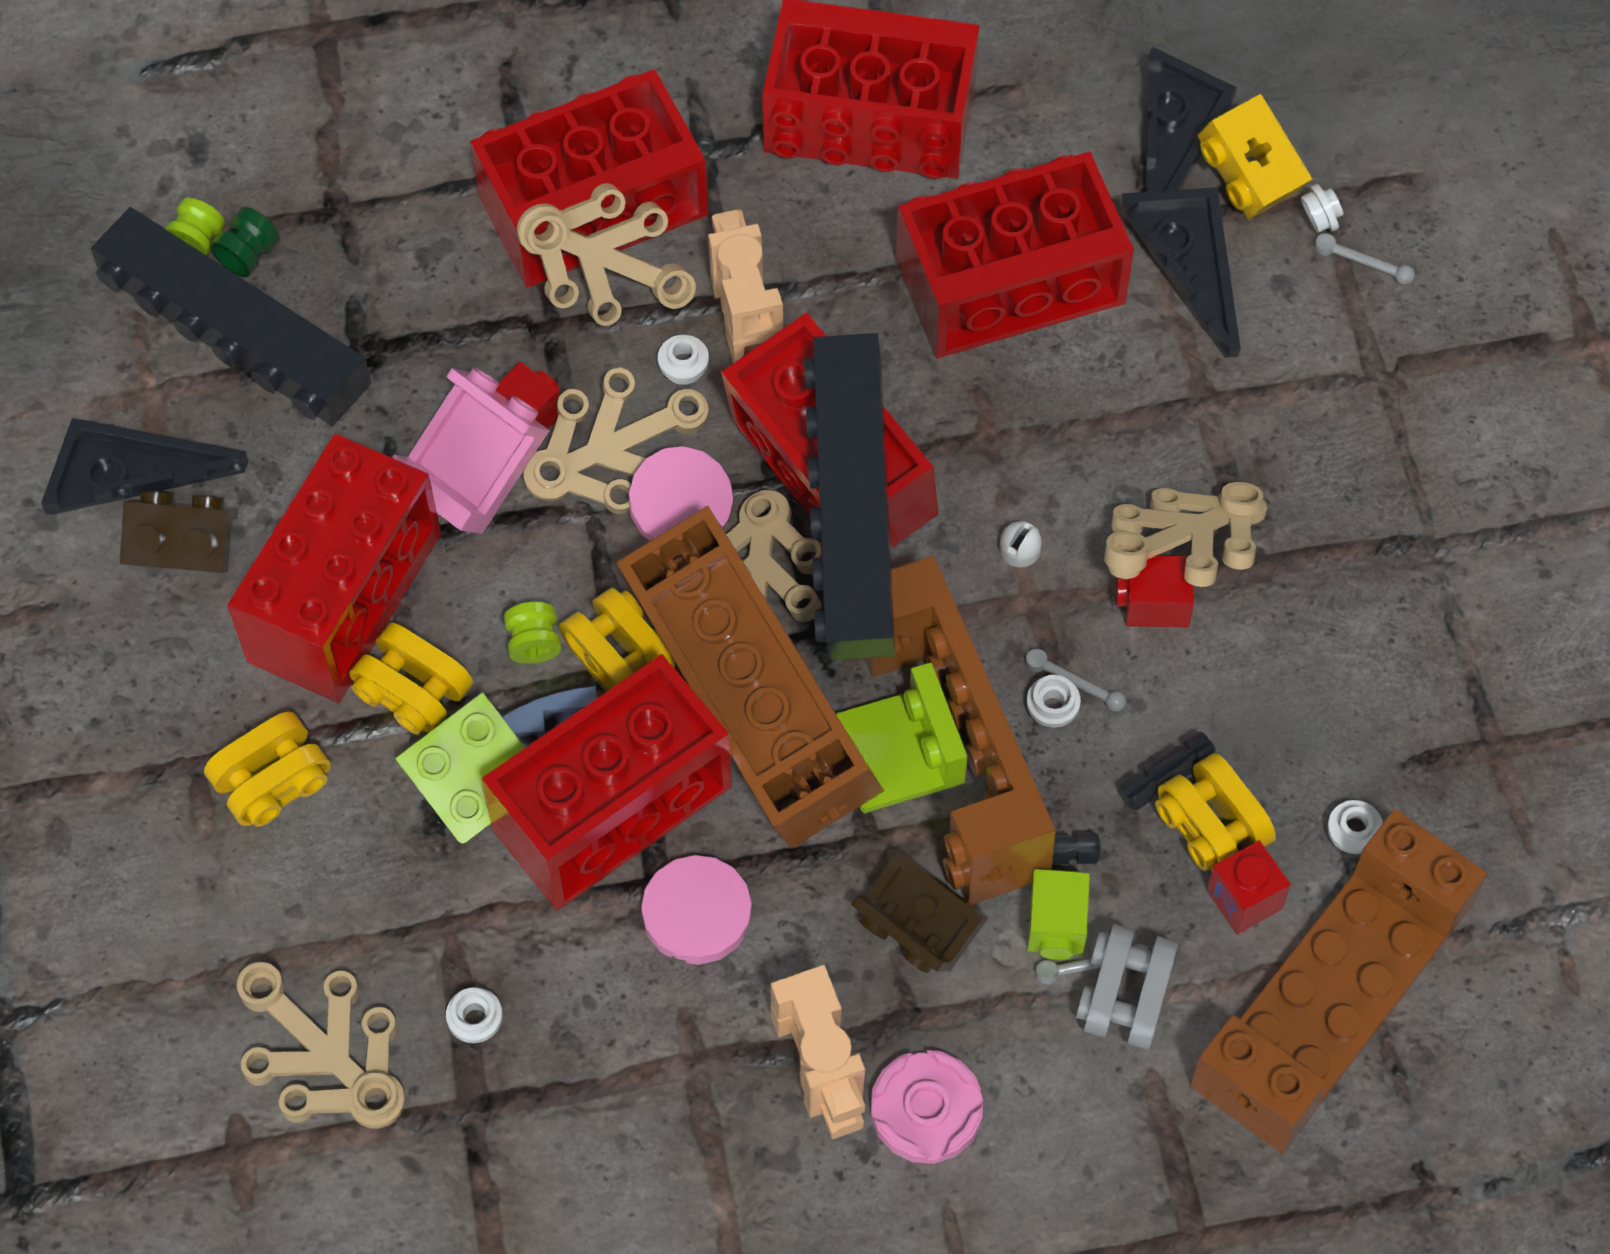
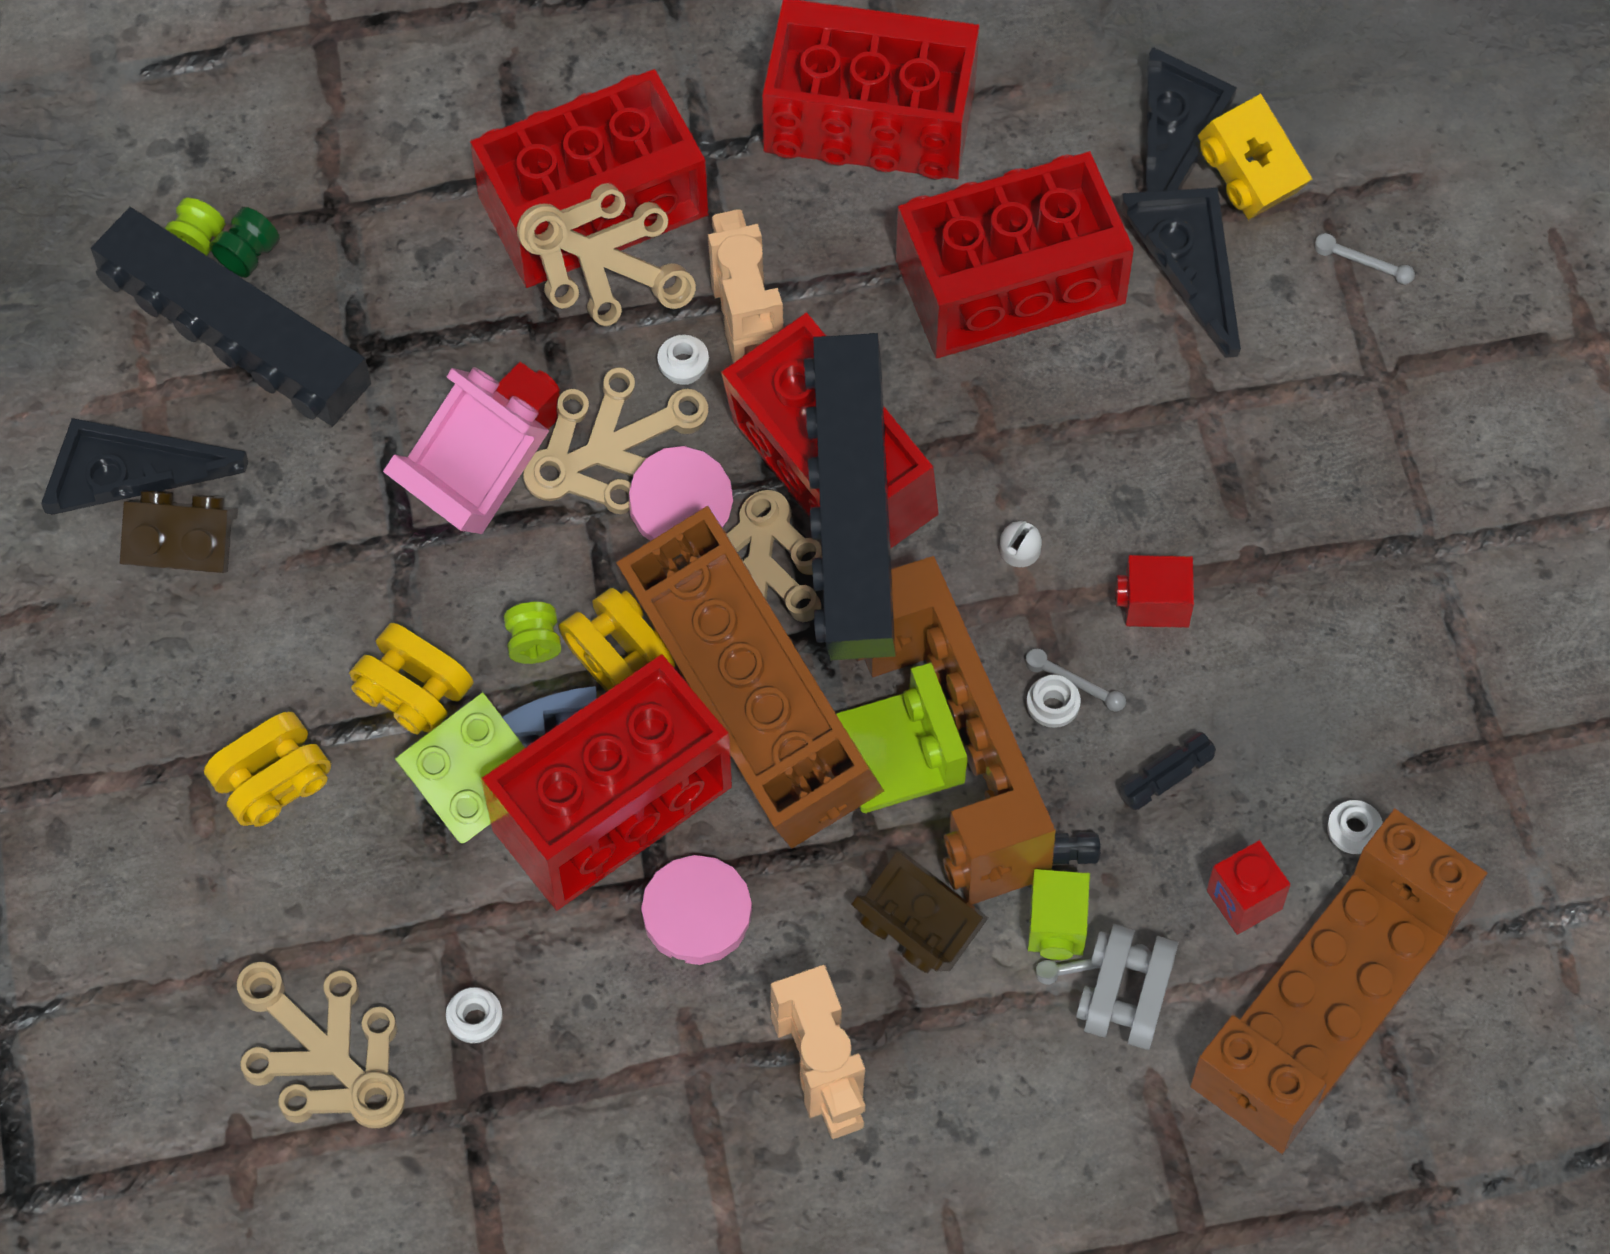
(335, 567): red brick -> none
(927, 1107): bright pink tile -> none
(1208, 839): yellow brick -> none
(1237, 506): tan plant -> none
(1322, 208): white plate -> none

